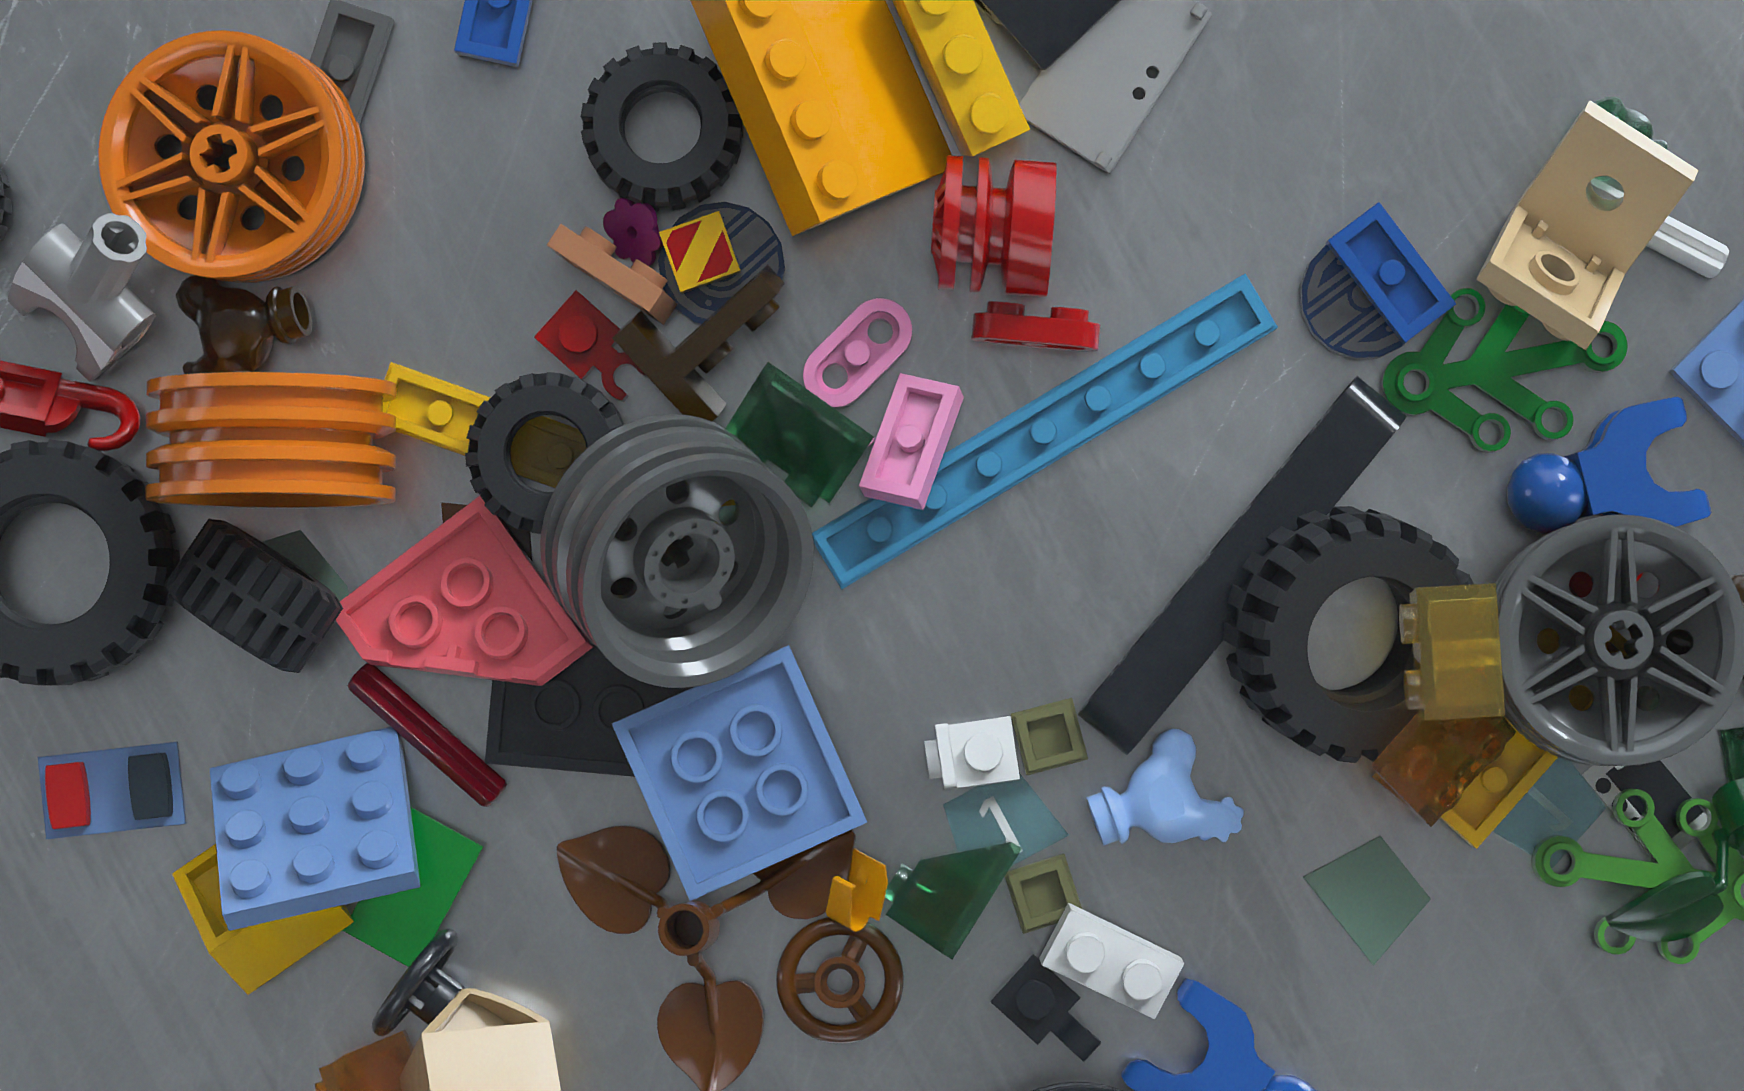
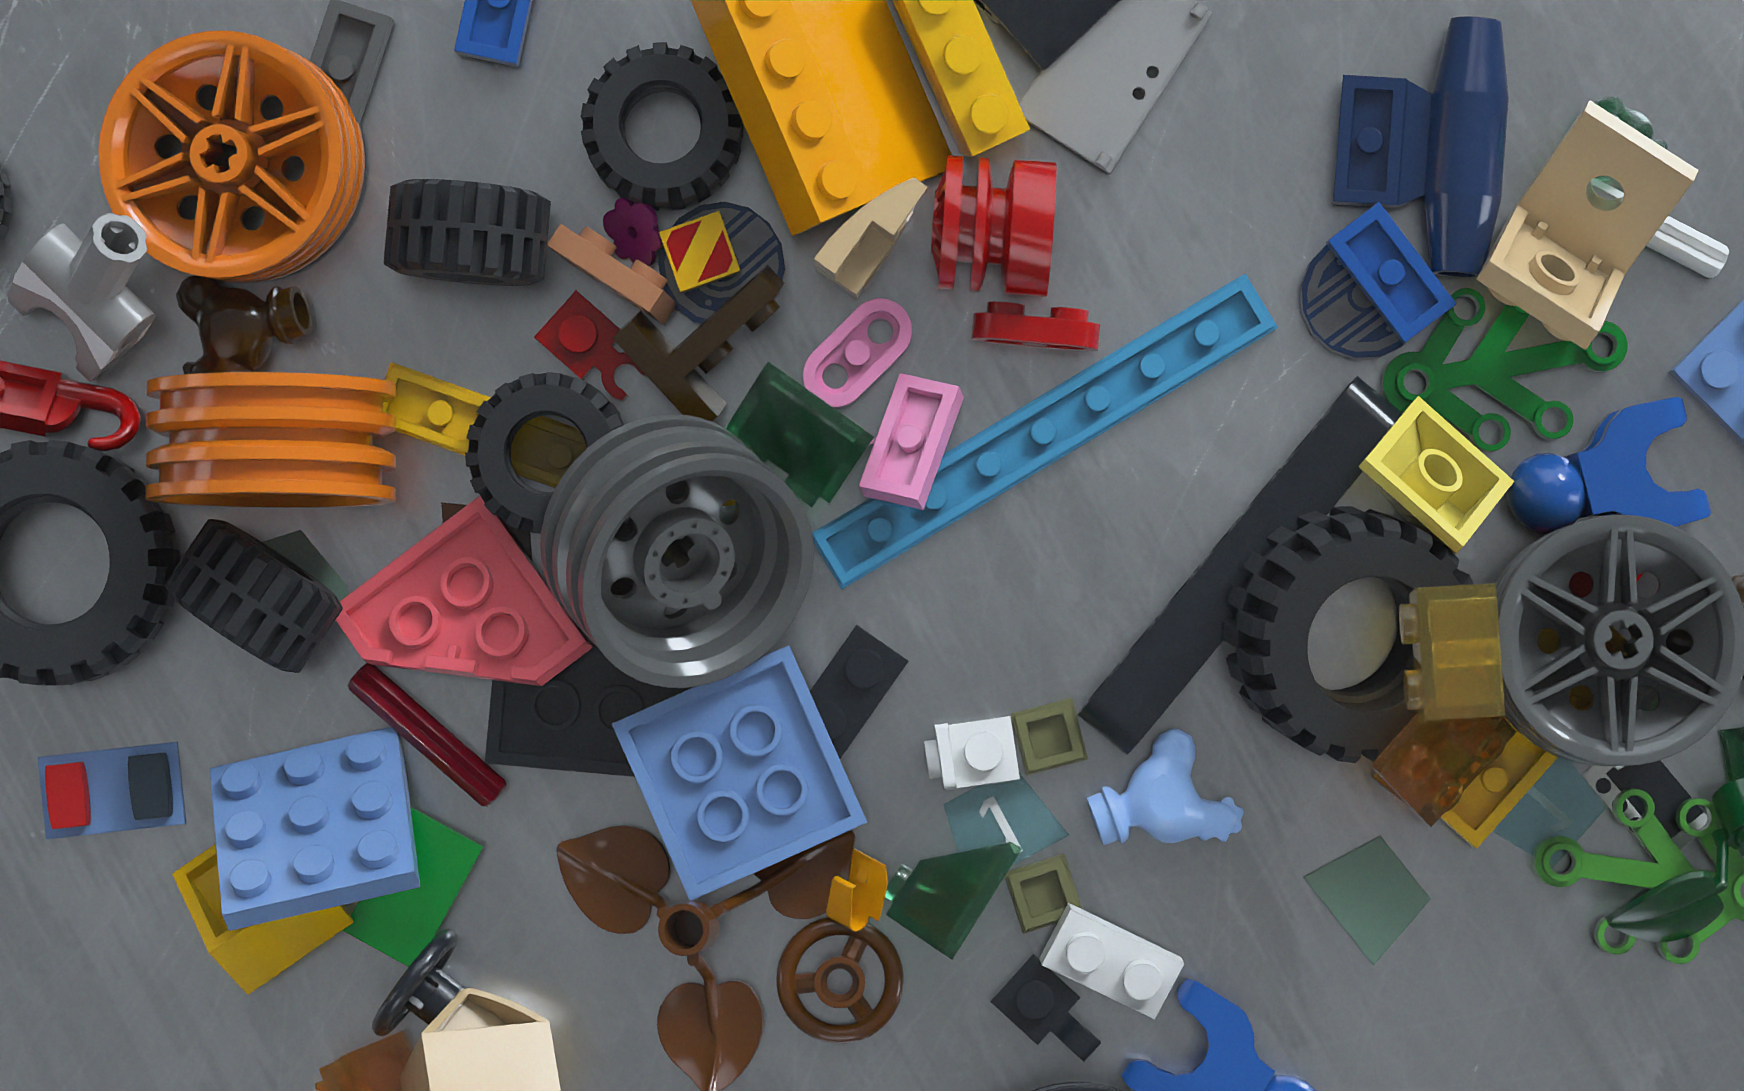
(467, 232): none -> black tyre
(855, 685): none -> black plate
(867, 238): none -> tan slope
(1433, 145): none -> dark blue plate
(1435, 476): none -> light yellow slope

